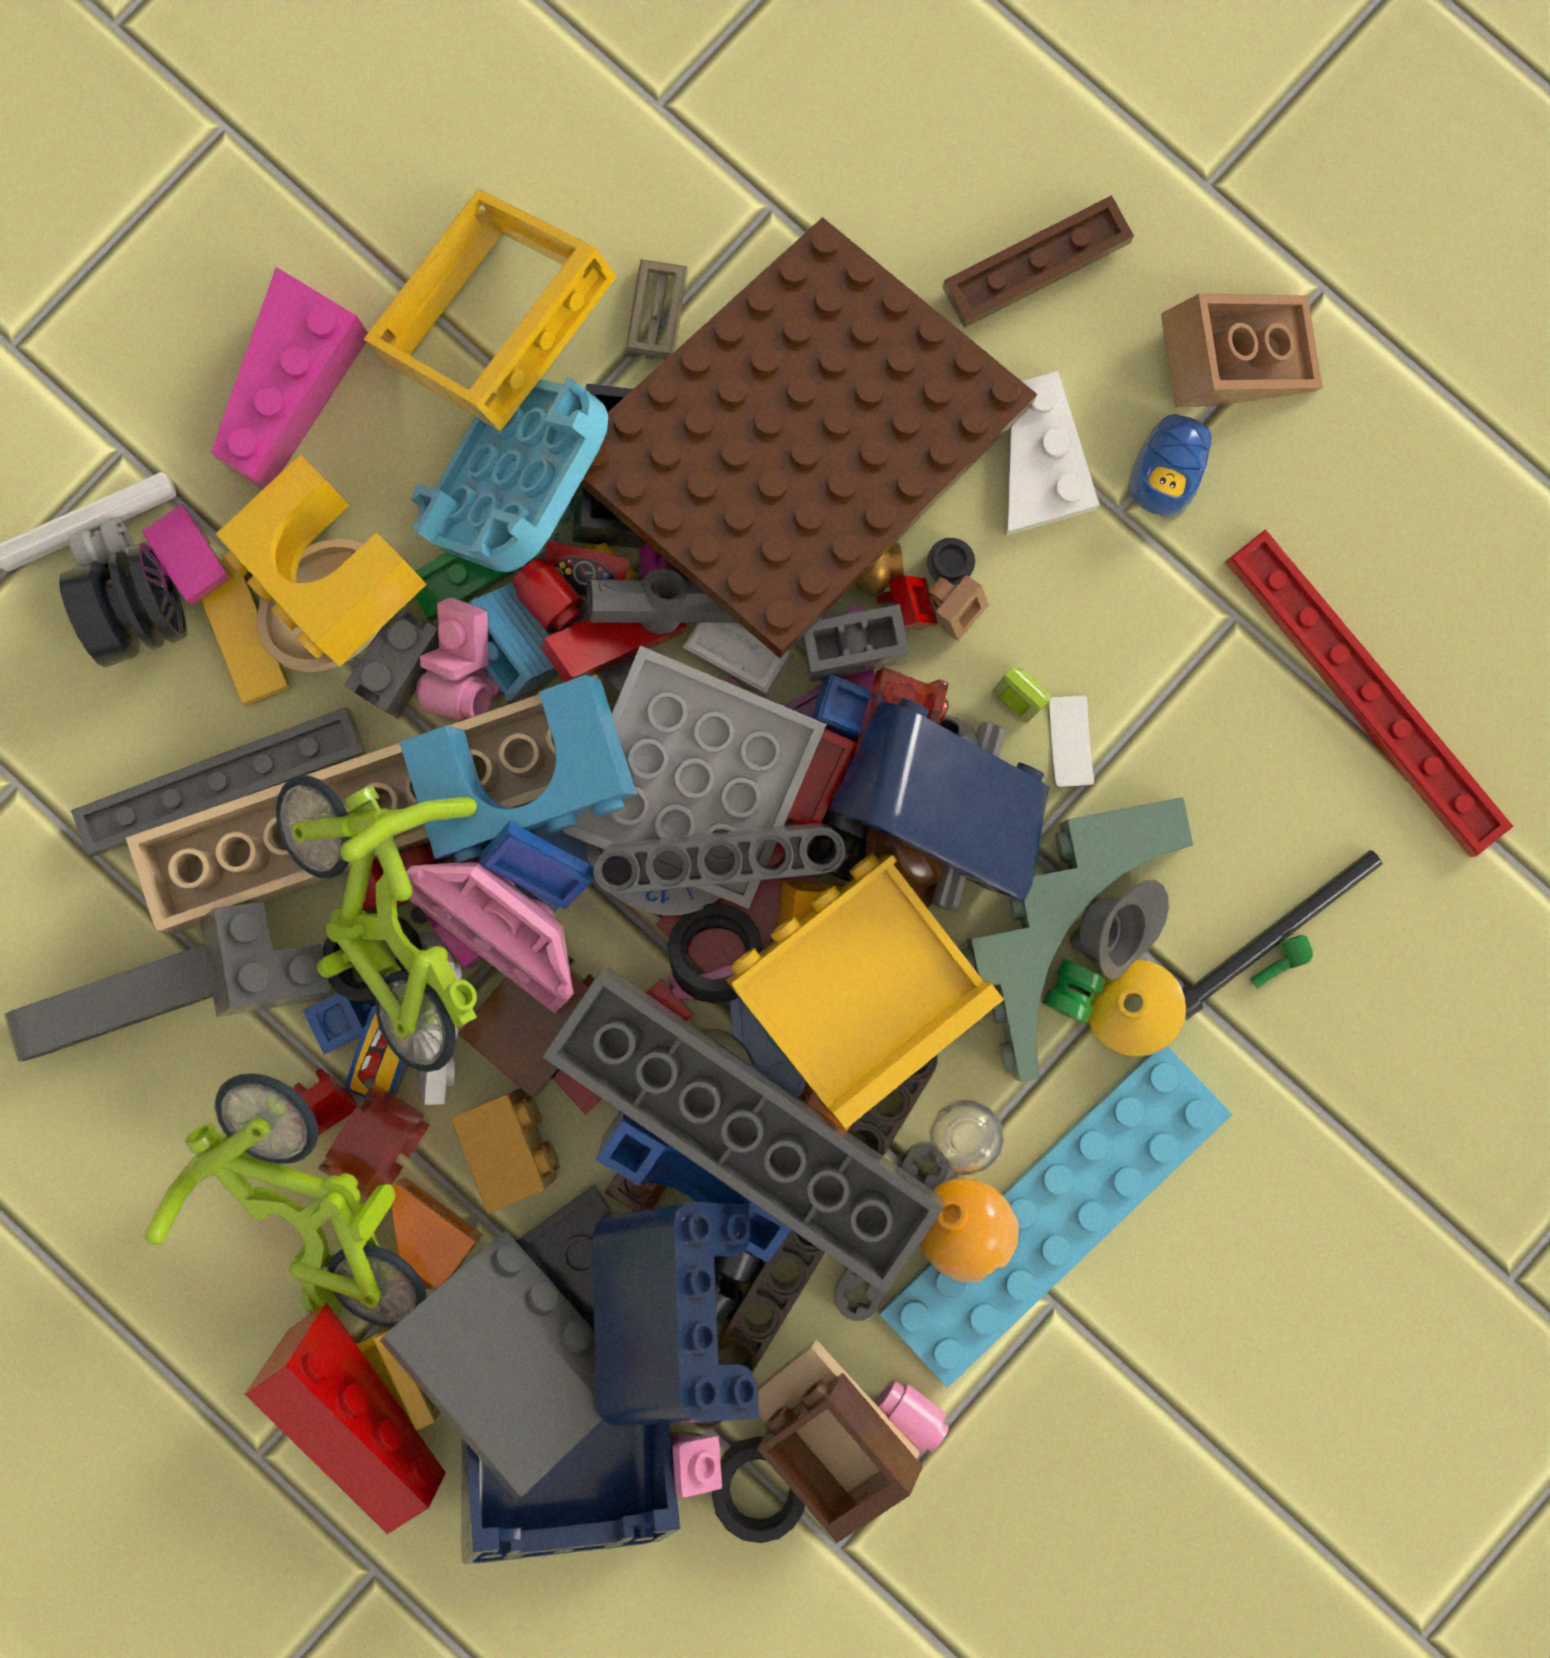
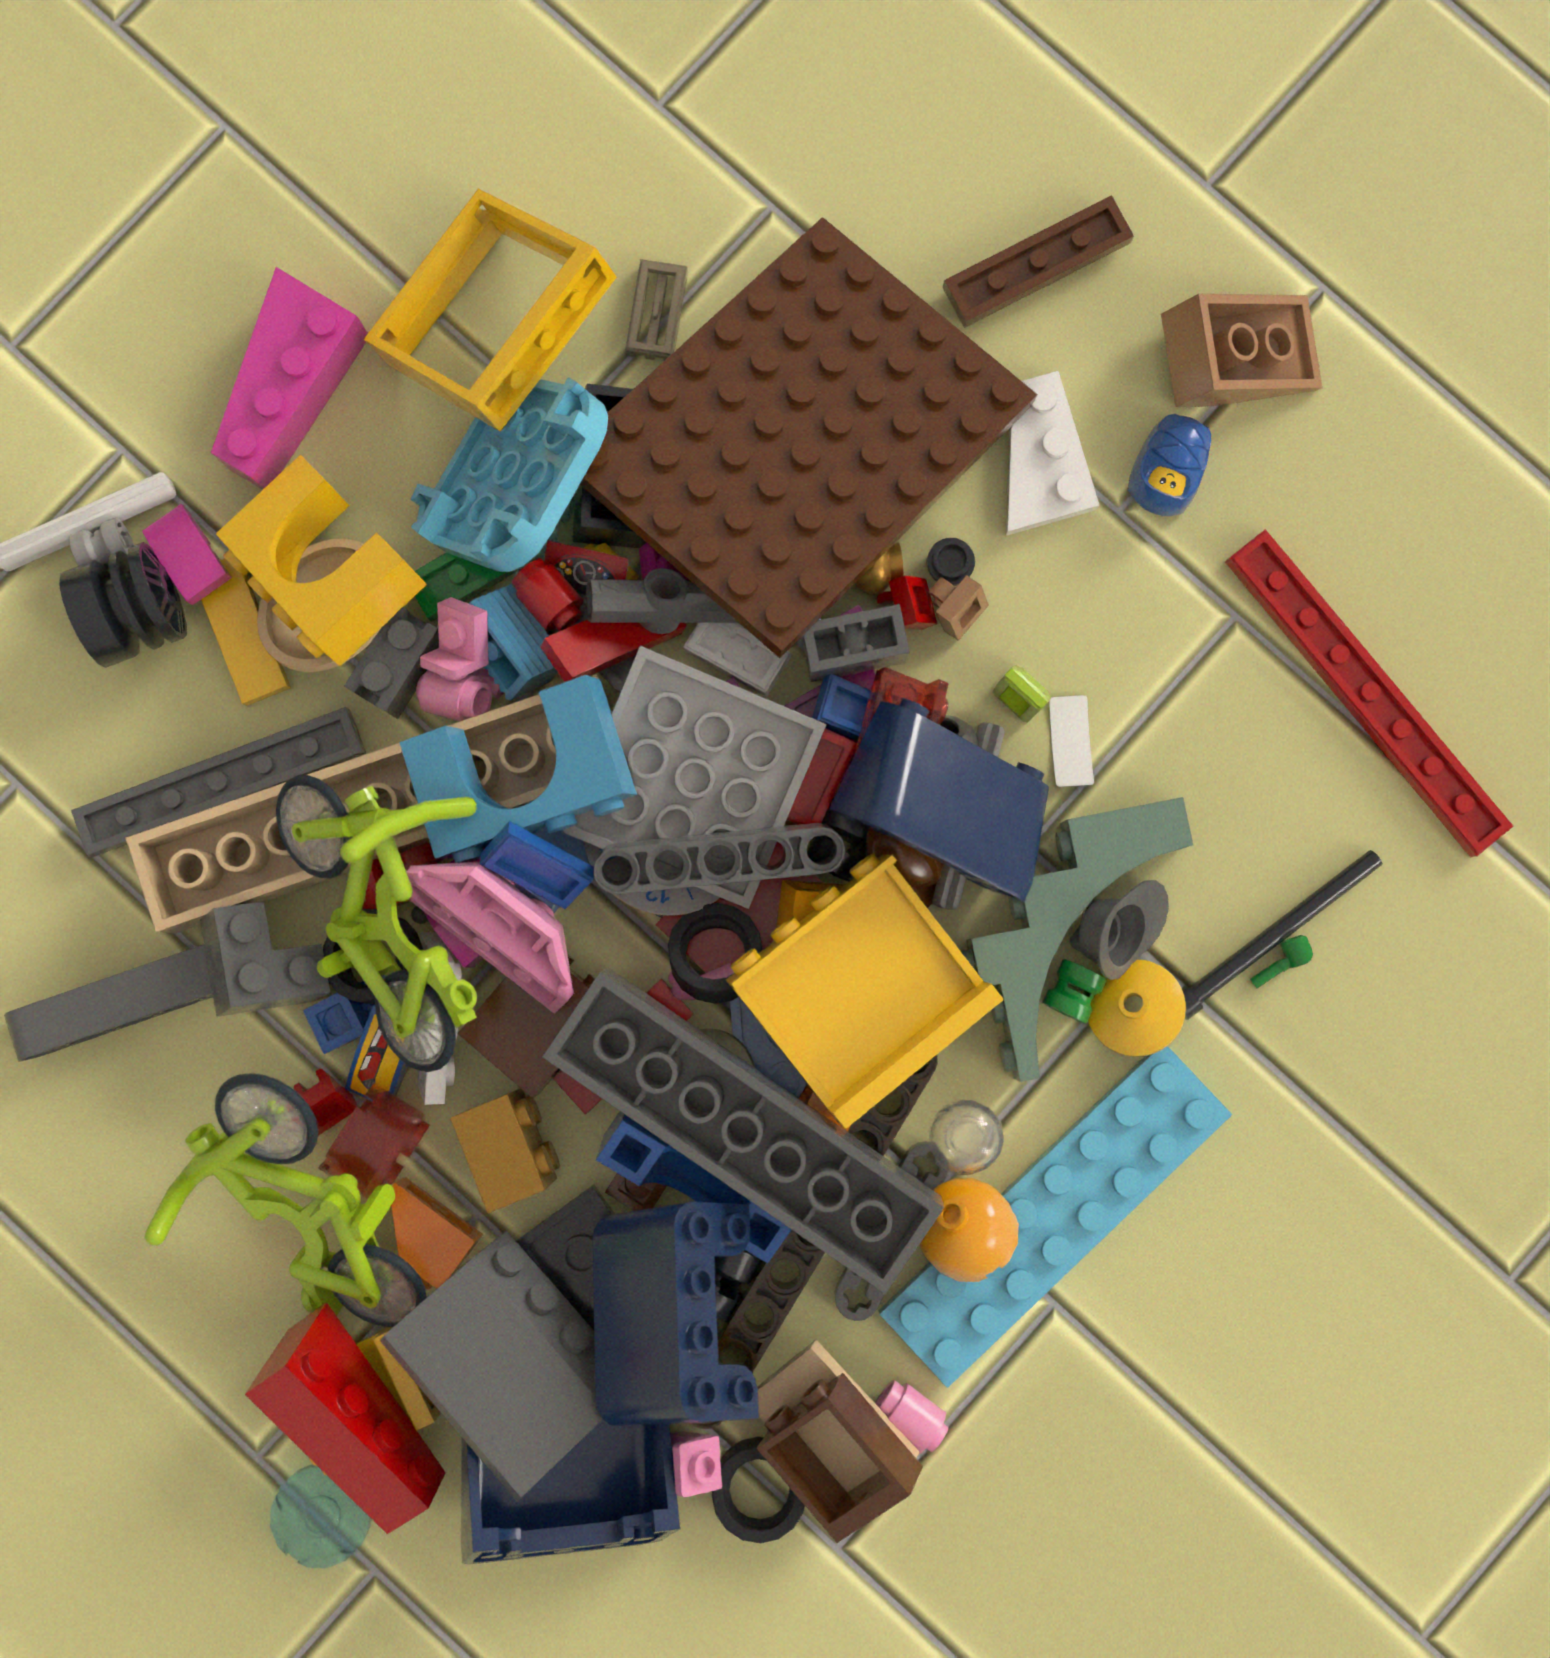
(316, 1520): none -> clear light blue tile

